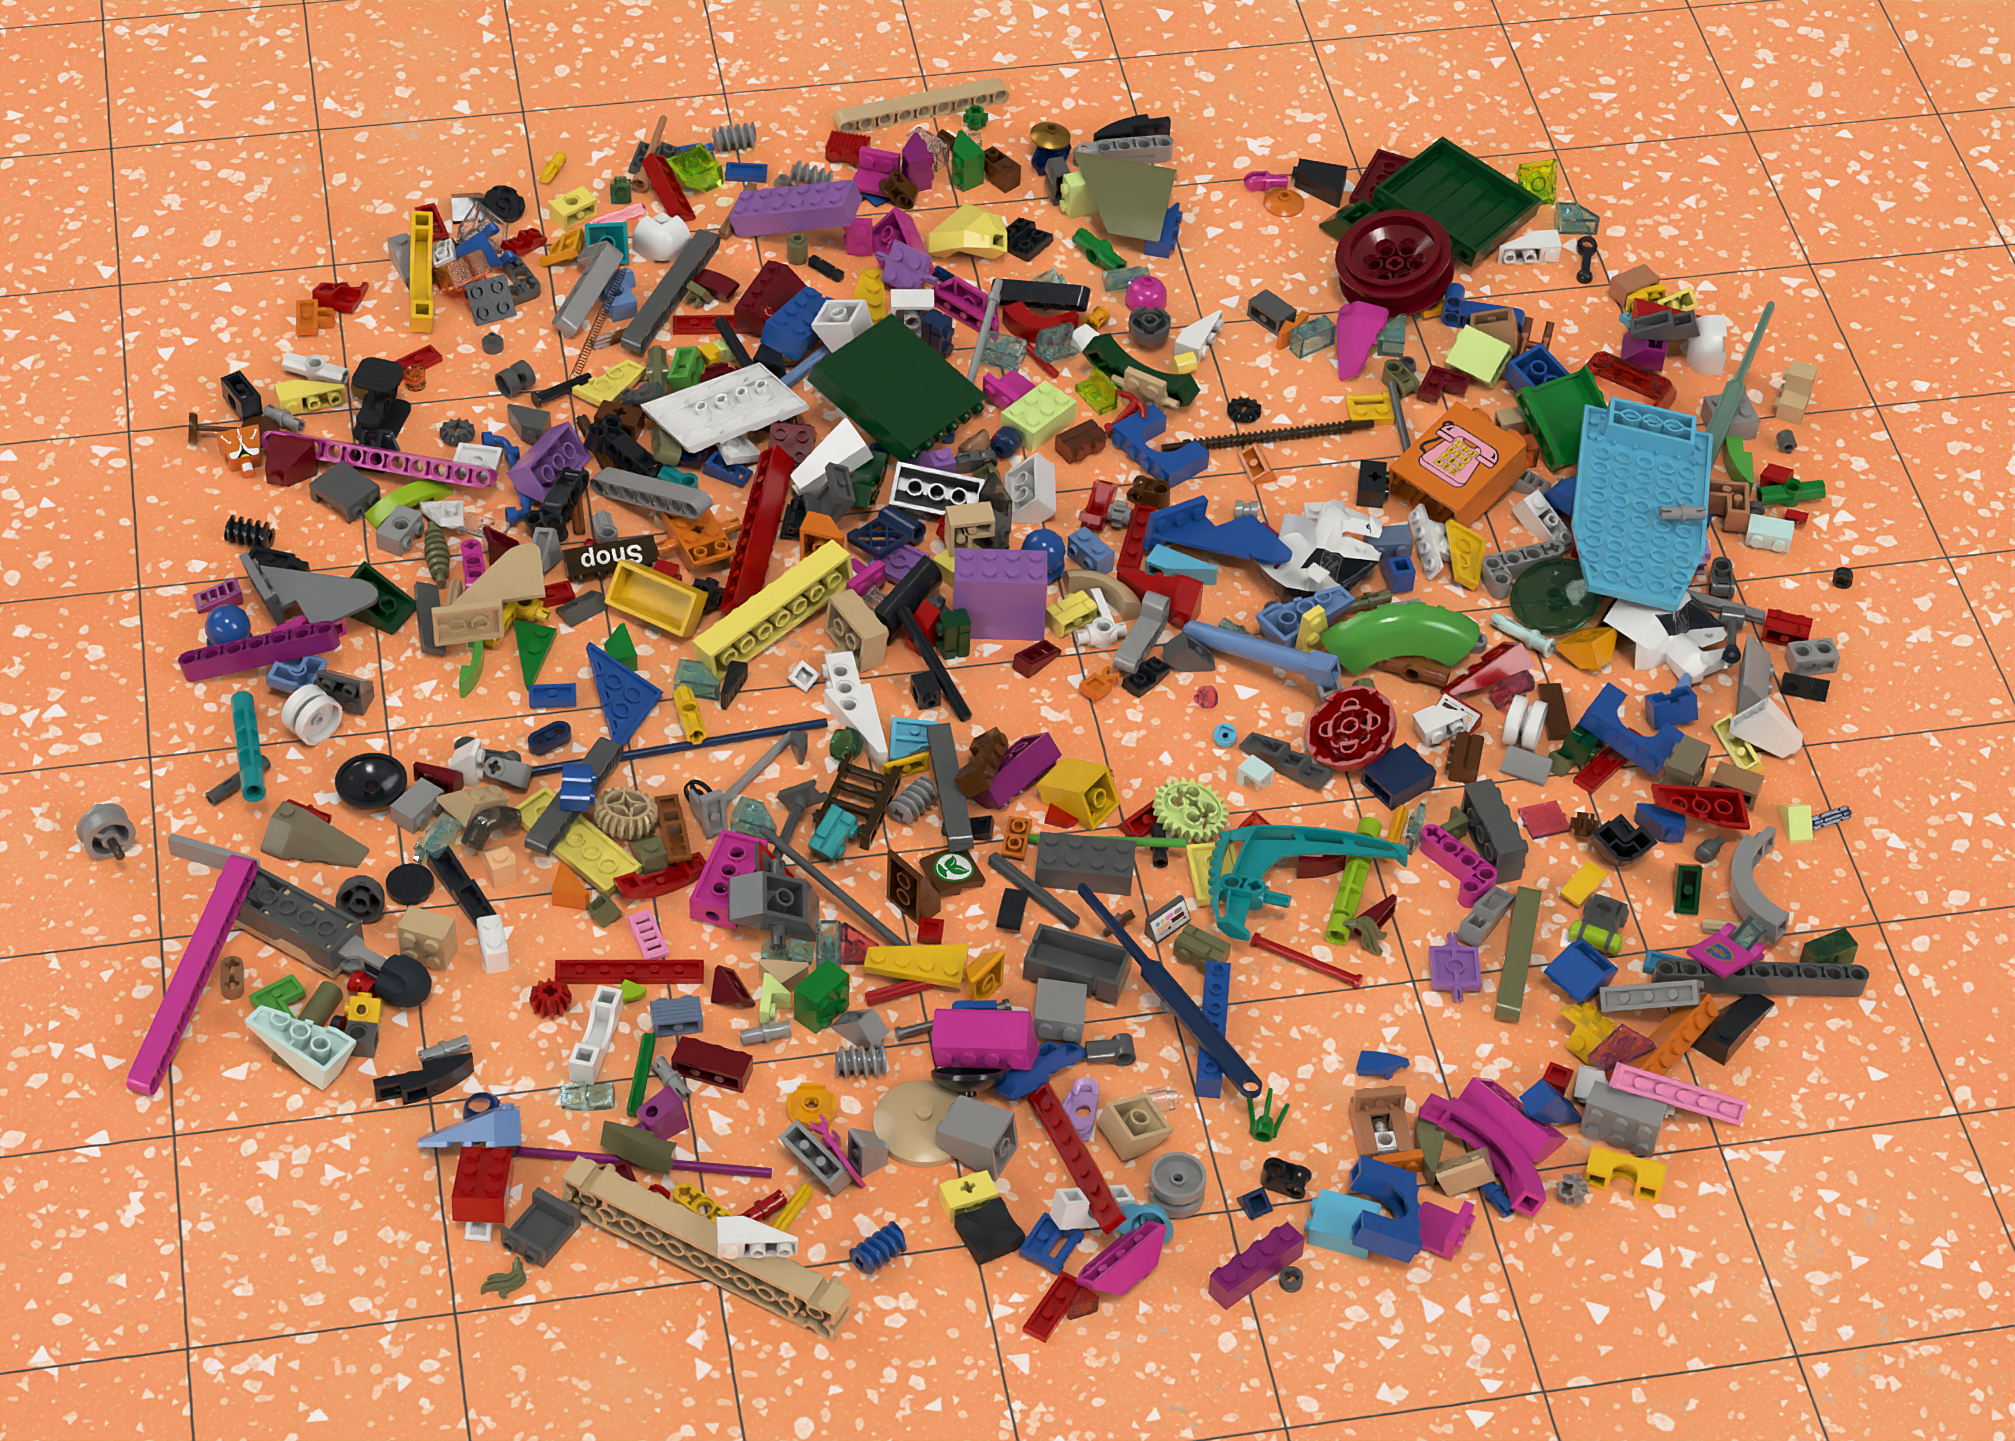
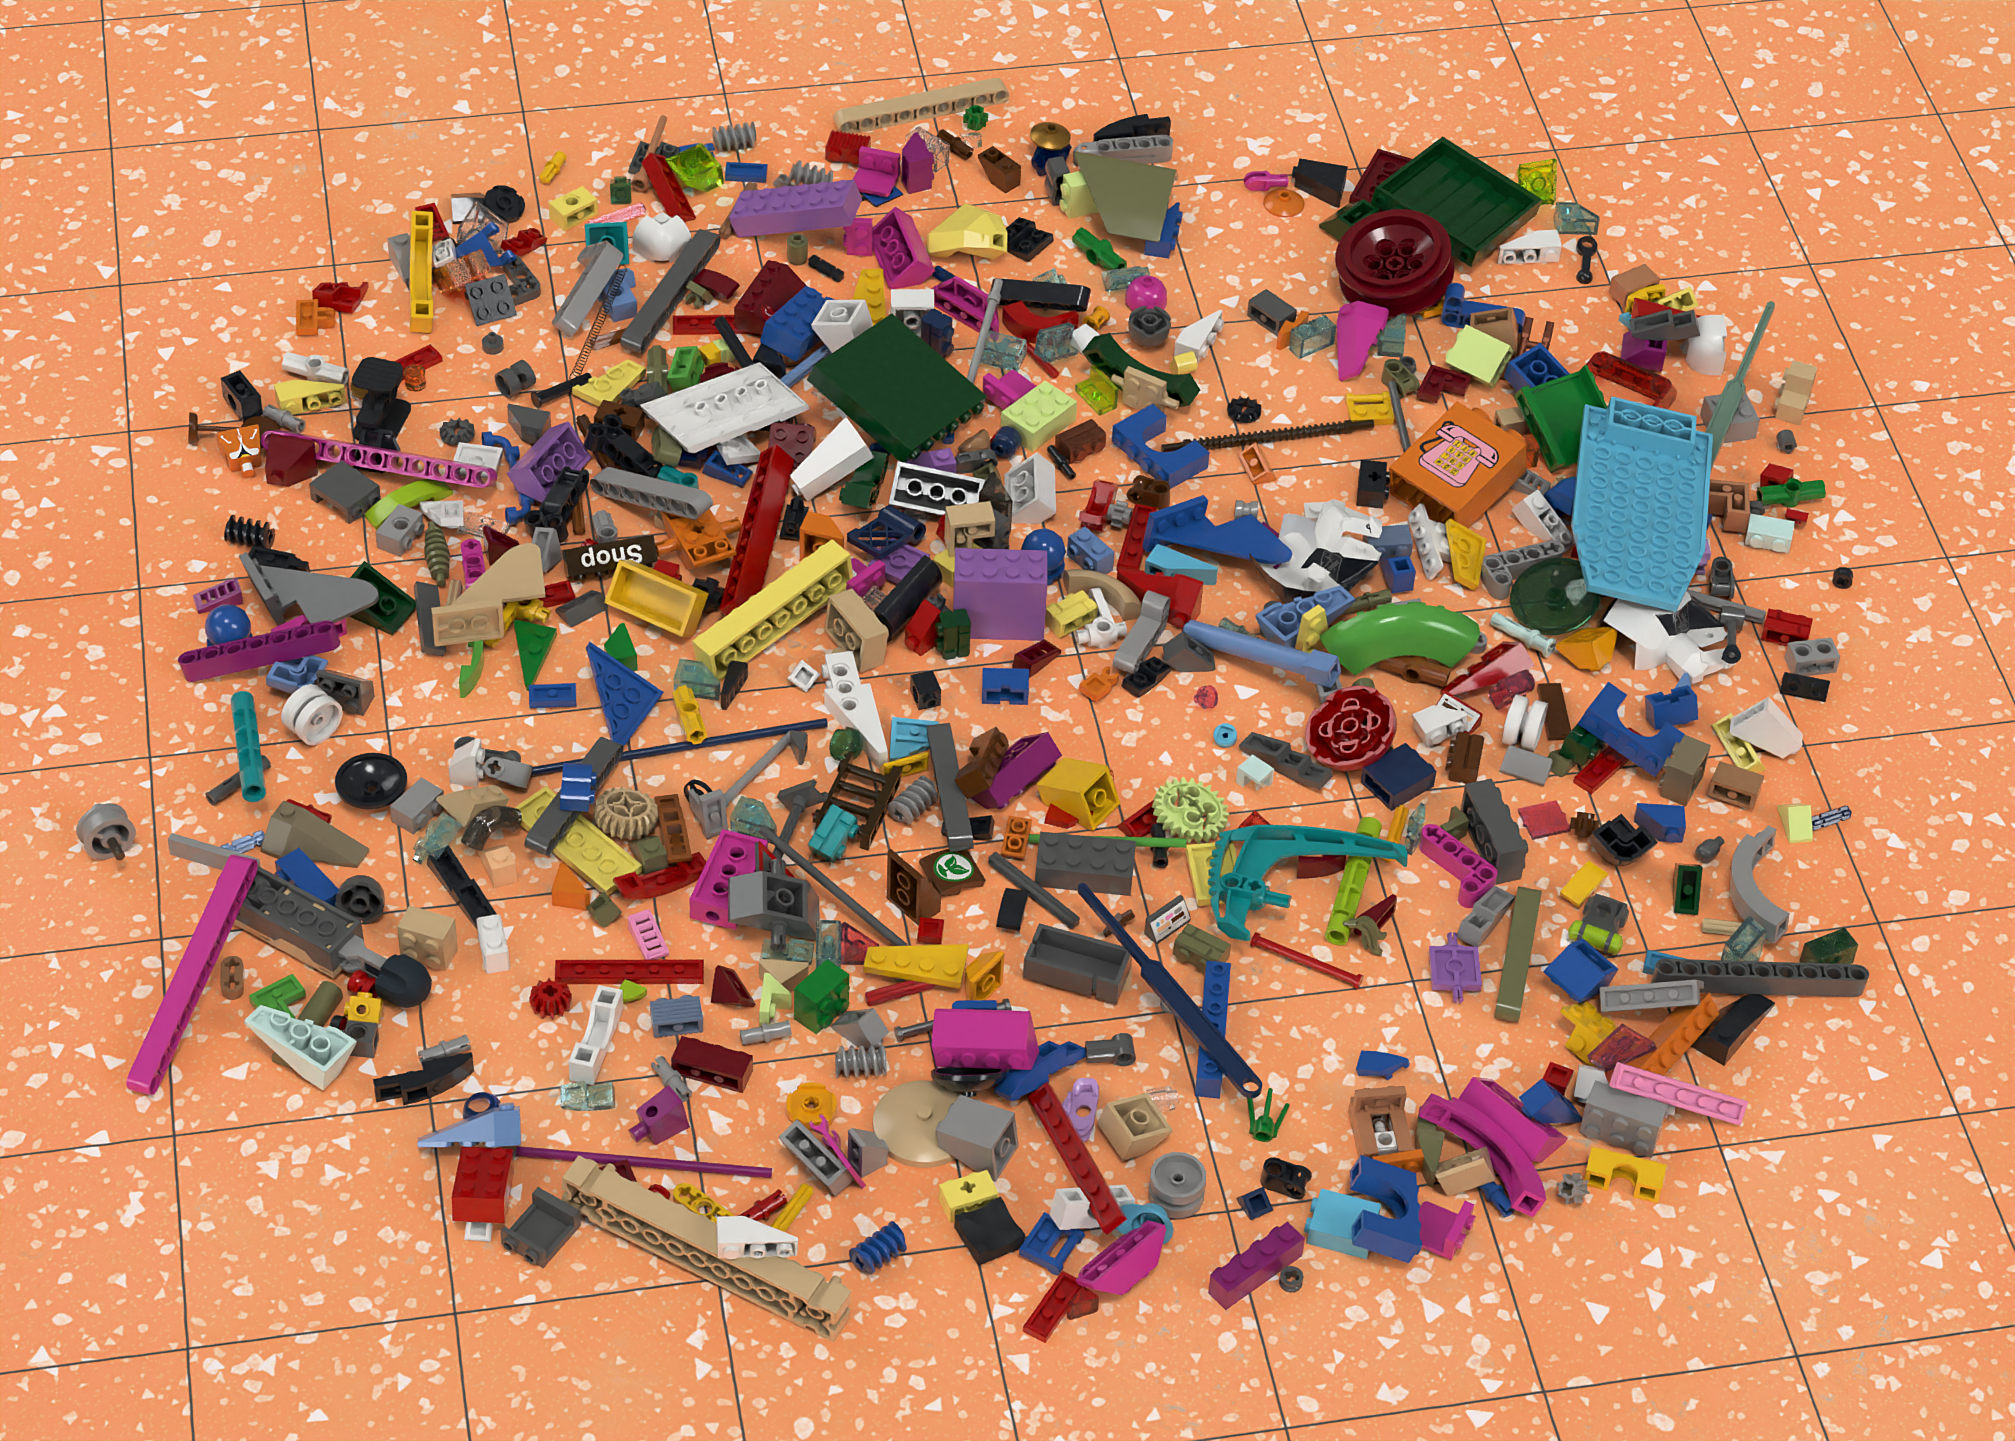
(245, 843): none -> medium blue axle
(303, 873): none -> blue brick
(410, 884): black tile -> none
(444, 778): dark red slope -> none
(505, 1282): olive piece -> none
(547, 737): dark blue plate -> none
(565, 248): light orange wing -> none
(638, 1146): olive slope -> none
(641, 1073): green axle -> none
(835, 496): dark grey panel -> none
(900, 190): reddish brown piece -> none
(906, 267): medium lavender plate -> none
(934, 663): black axle -> none
(967, 163): green slope -> none
(1005, 685): none -> blue brick
(1059, 1010): light grey brick -> none
(1061, 462): none -> black bar
(1133, 407): red piece -> none
(1682, 513): light grey pin -> none
(1713, 805): red wedge -> none
(1724, 955): dark pink flag -> none
(1737, 462): bright green slope -> none
(1753, 675): light grey slope -> none

